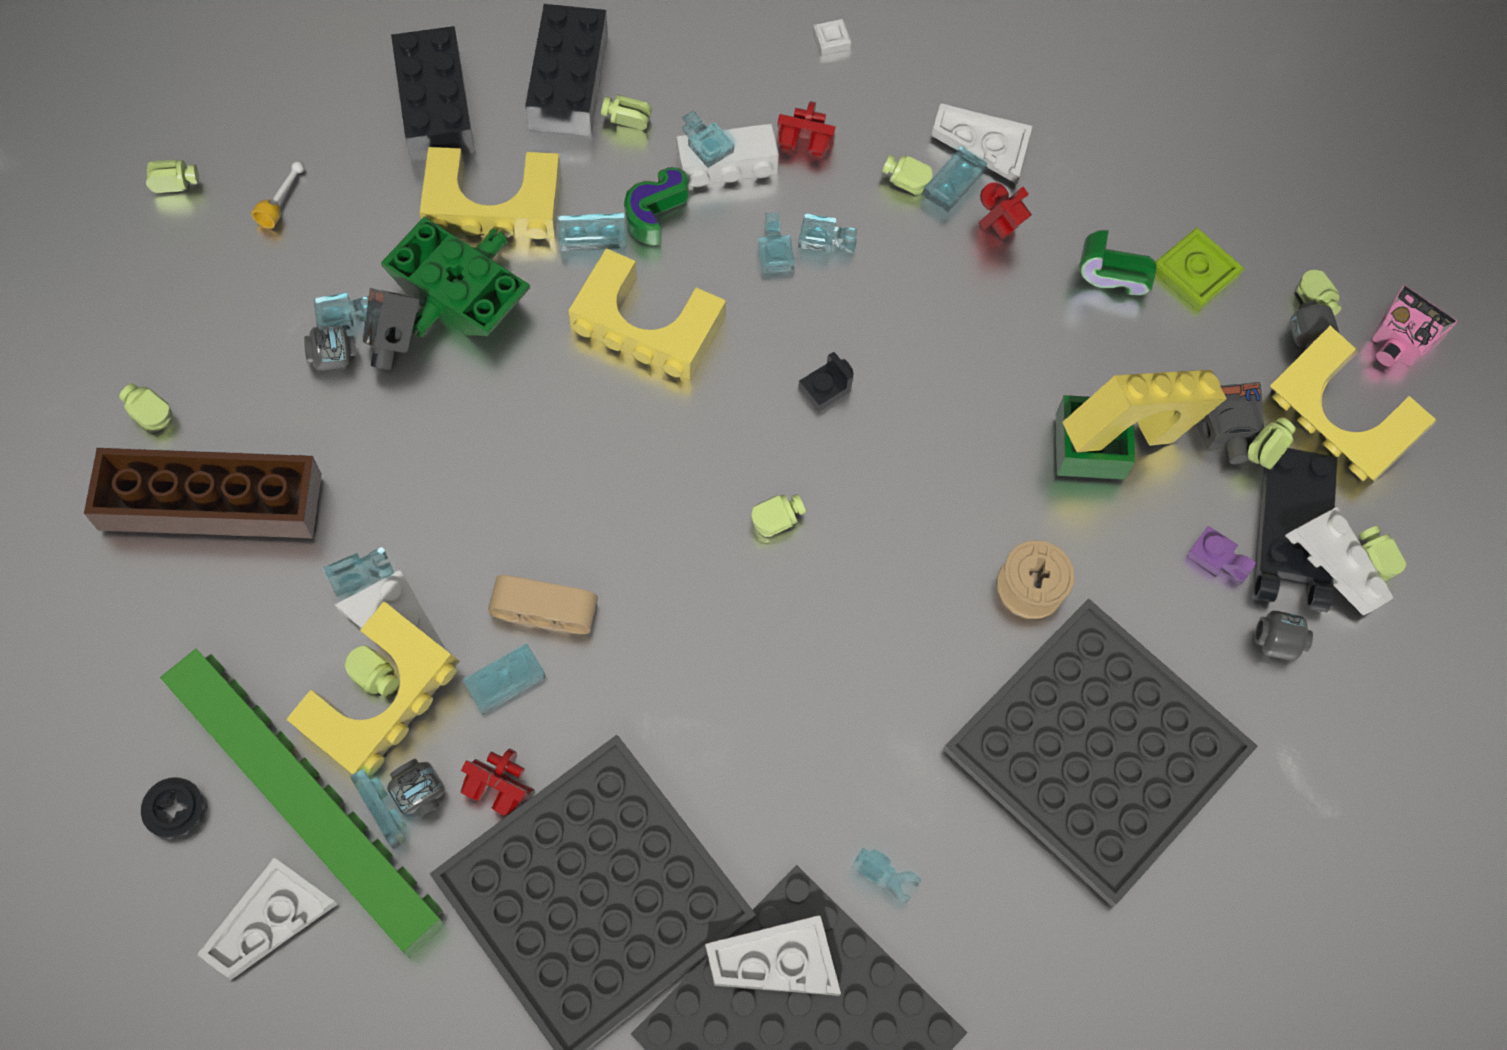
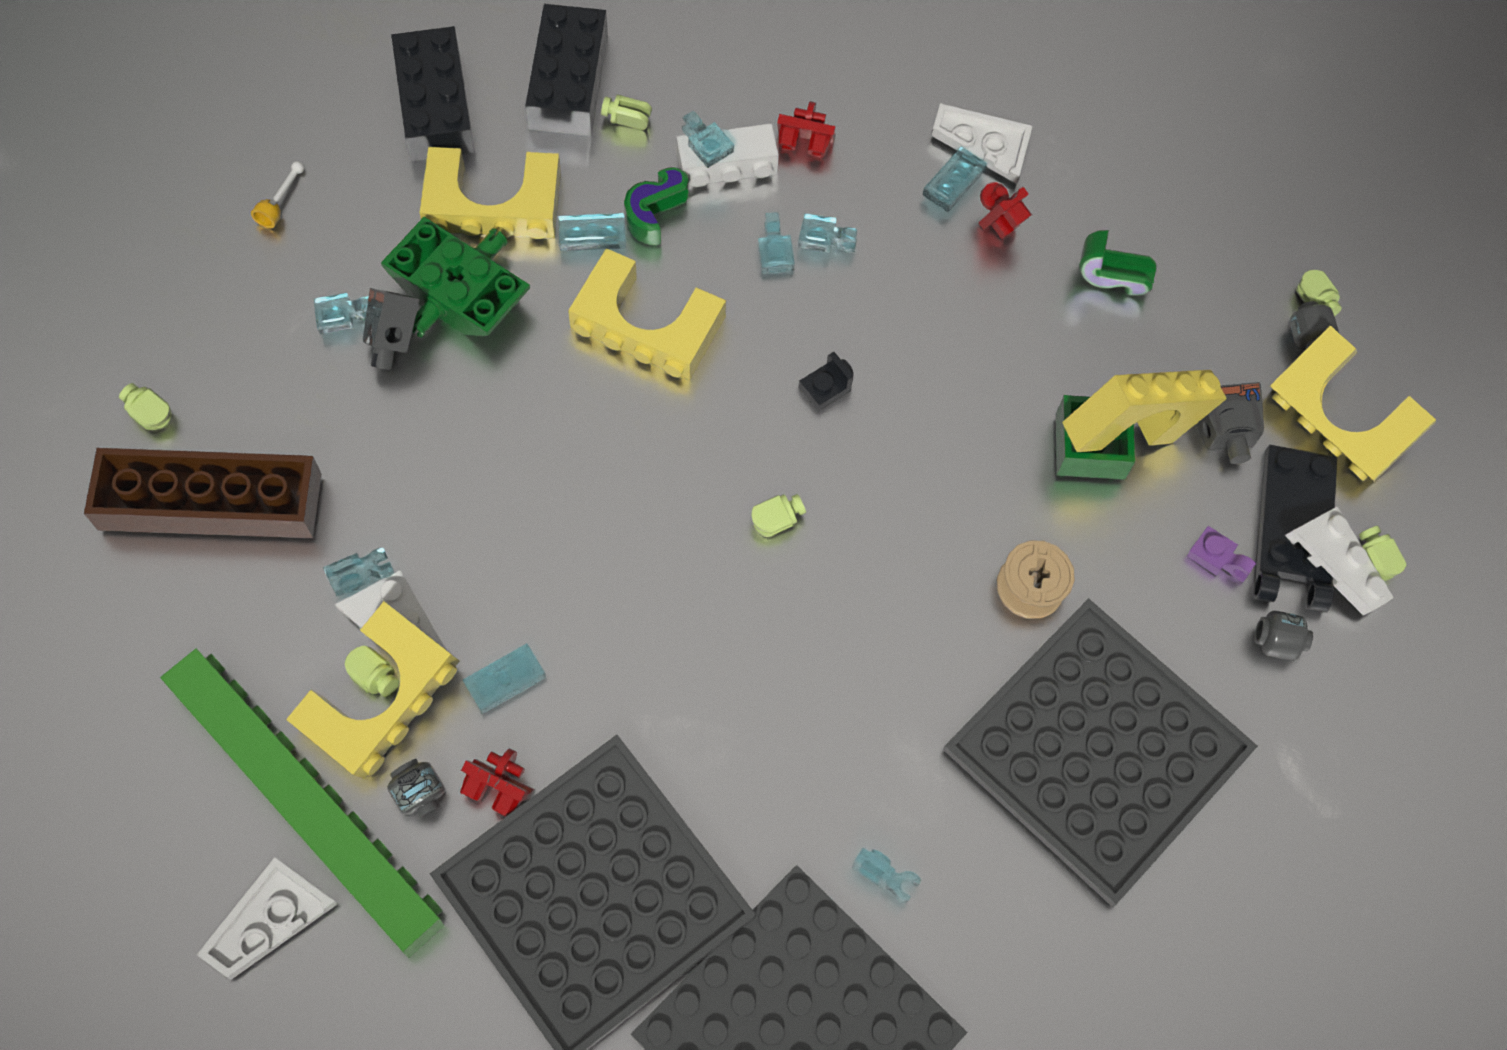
(161, 796): black gear -> none
(170, 175): yellowish green arm -> none
(329, 347): head -> none
(372, 793): clear light blue plate -> none
(542, 604): tan beam -> none
(776, 959): white wing -> none
(832, 37): white tile -> none
(908, 173): yellowish green arm -> none
(1198, 269): lime tile -> none
(1271, 443): yellowish green arm -> none
(1410, 328): torso -> none

